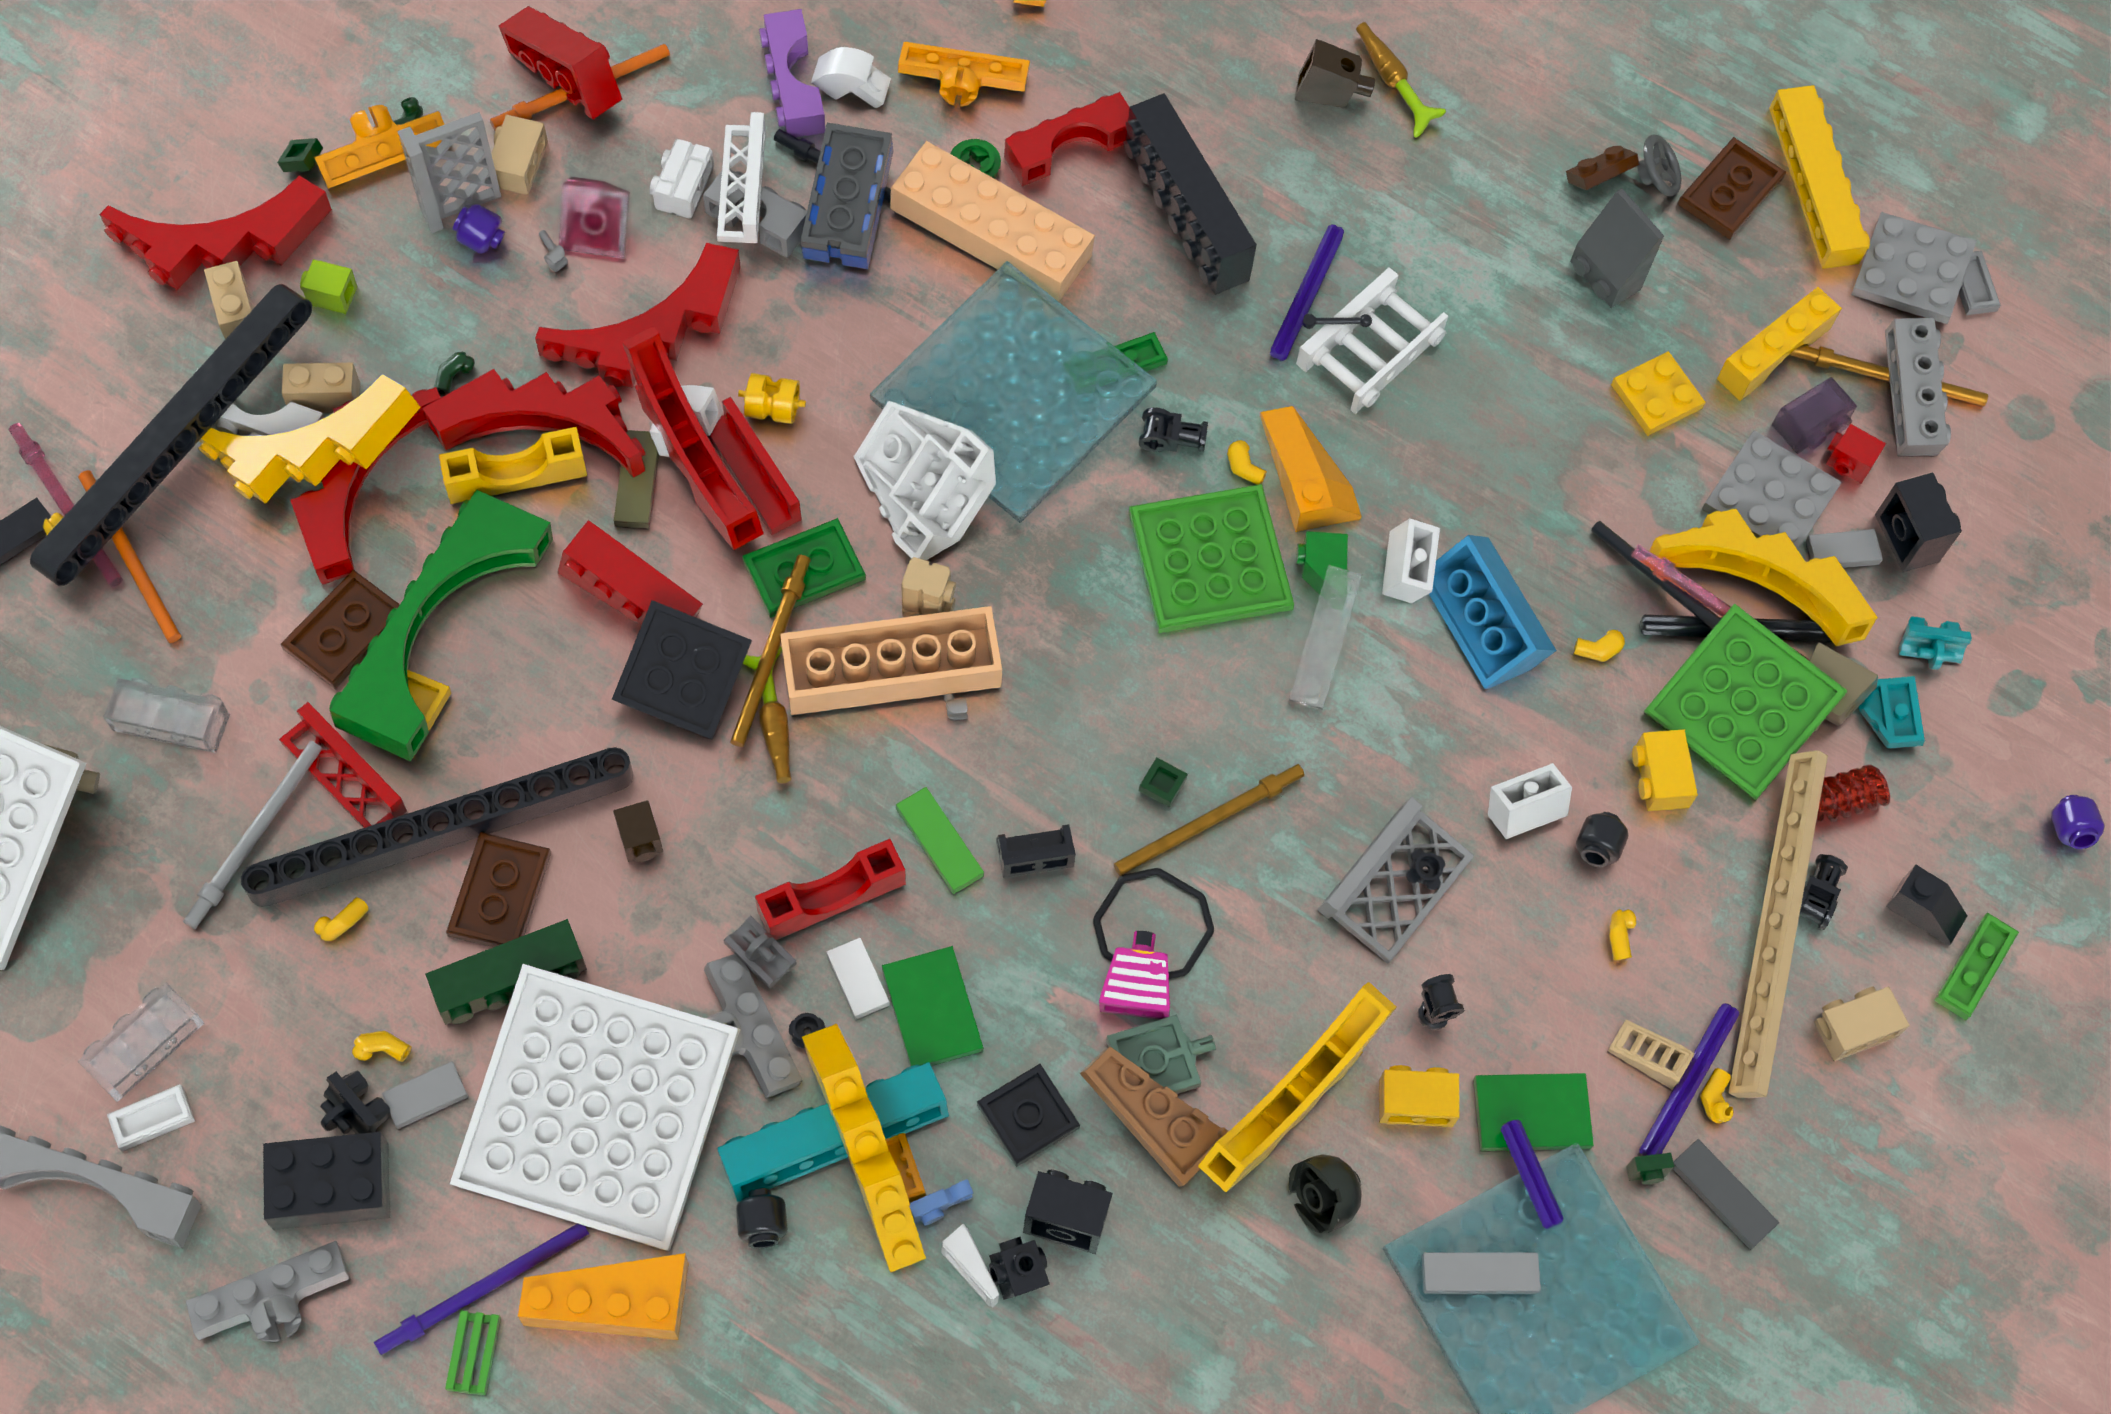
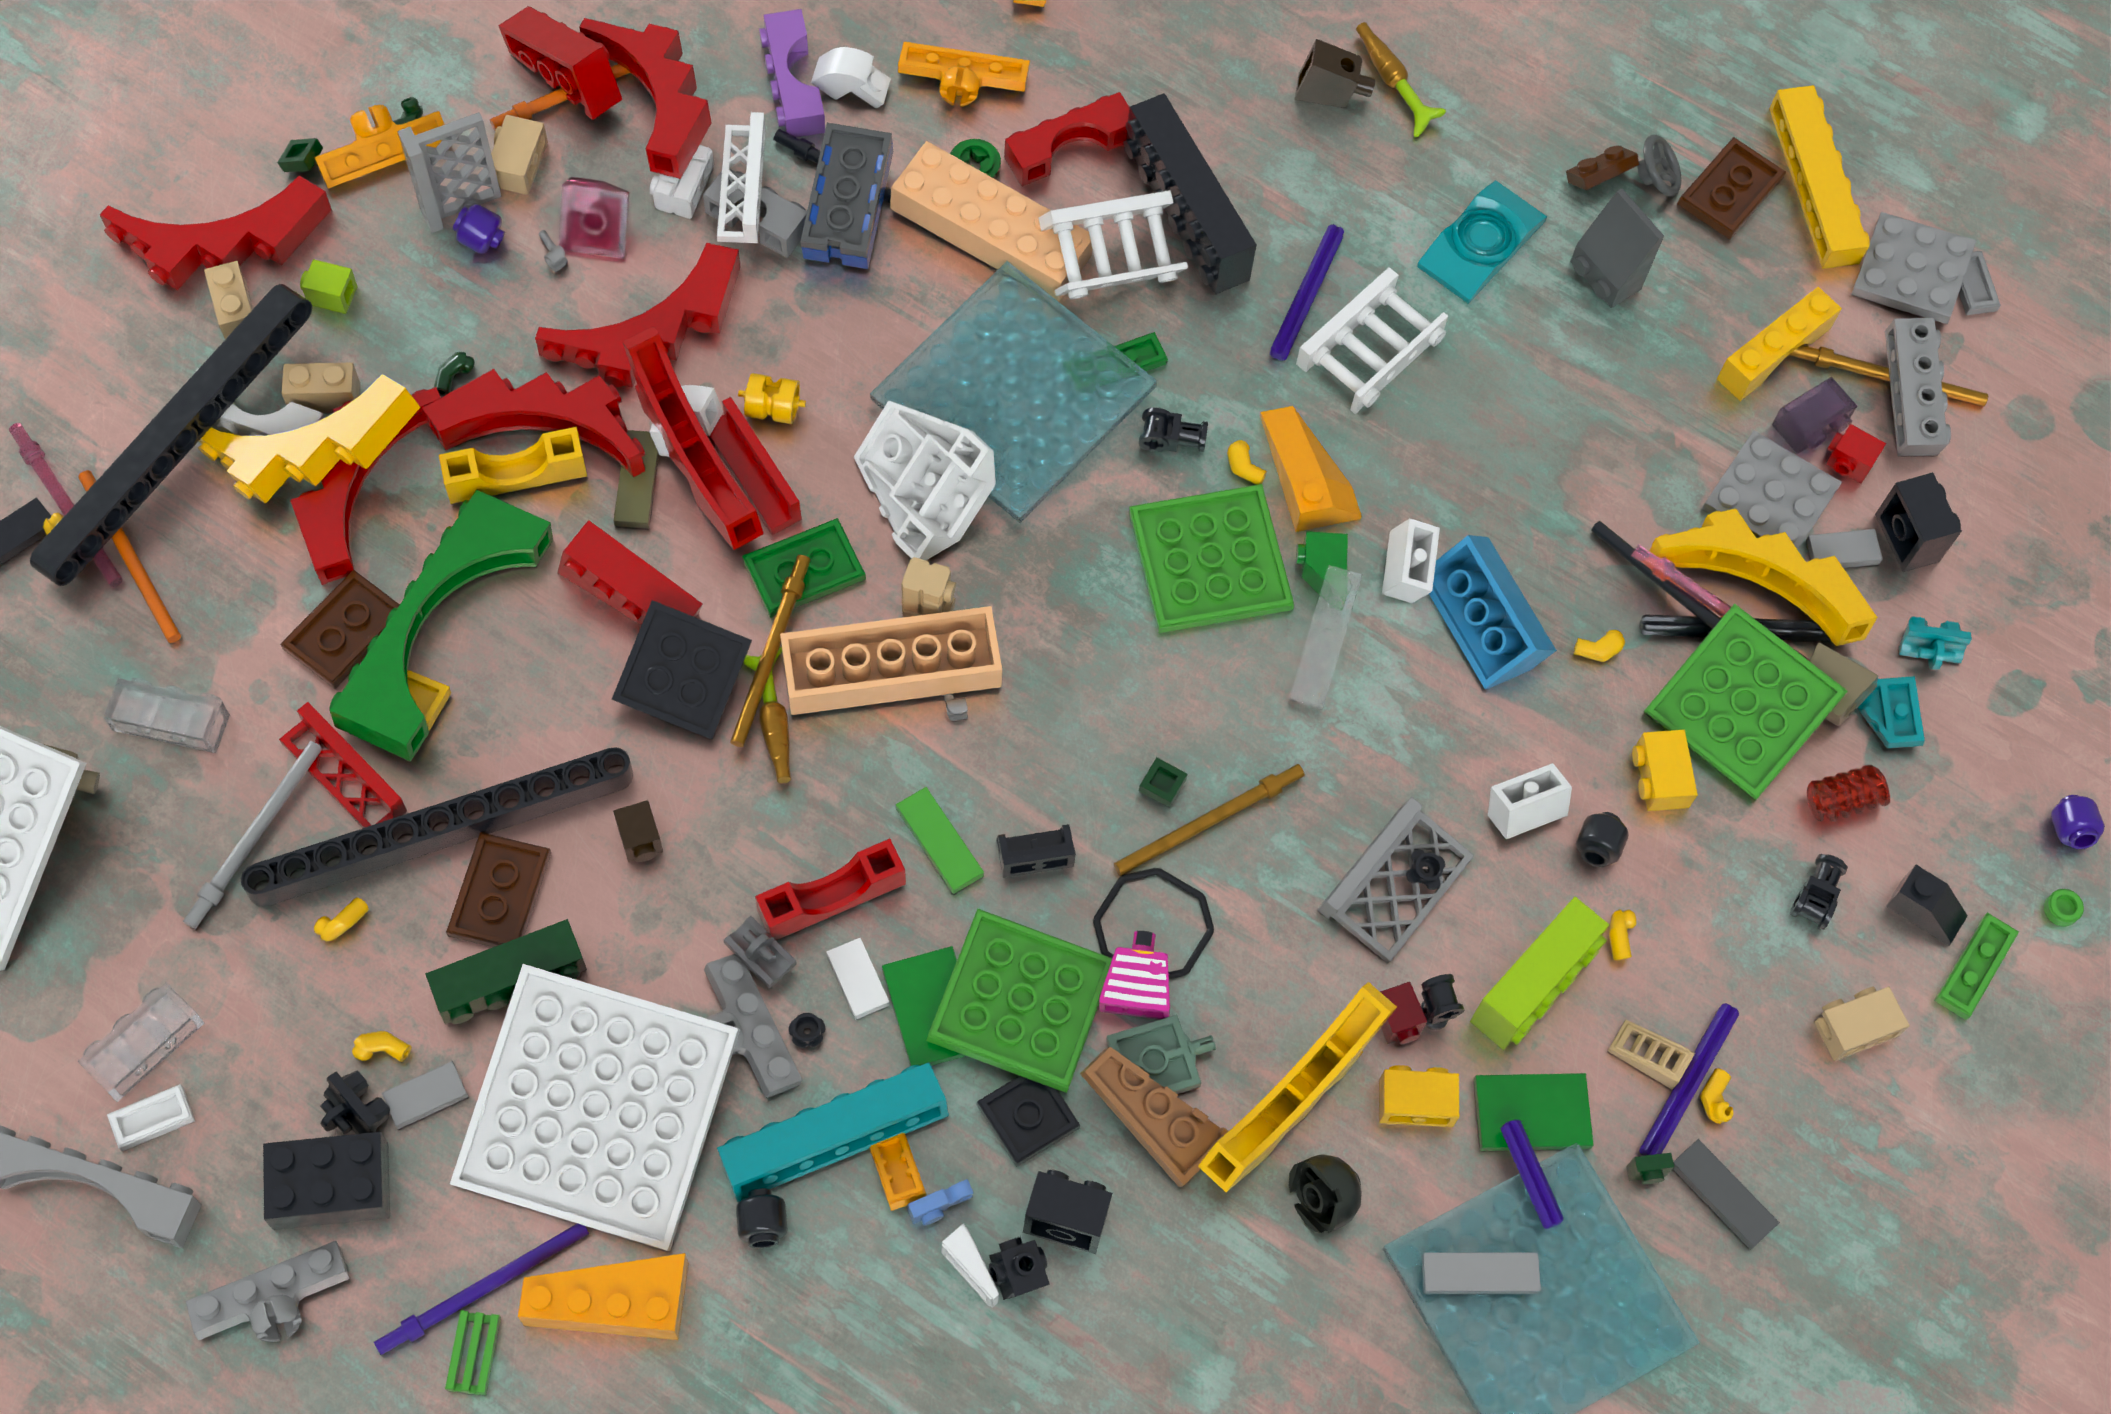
(654, 60): none -> red arch
(865, 1147): yellow arch -> none
(1020, 1000): none -> bright green tile
(1122, 213): none -> white fence
(1310, 321): black hinge -> none
(1407, 1019): none -> dark red brick
(1481, 241): none -> teal slope
(1541, 974): none -> lime brick
(1658, 393): yellow plate -> none
(1778, 925): tan plate -> none
(2063, 907): none -> bright green tile

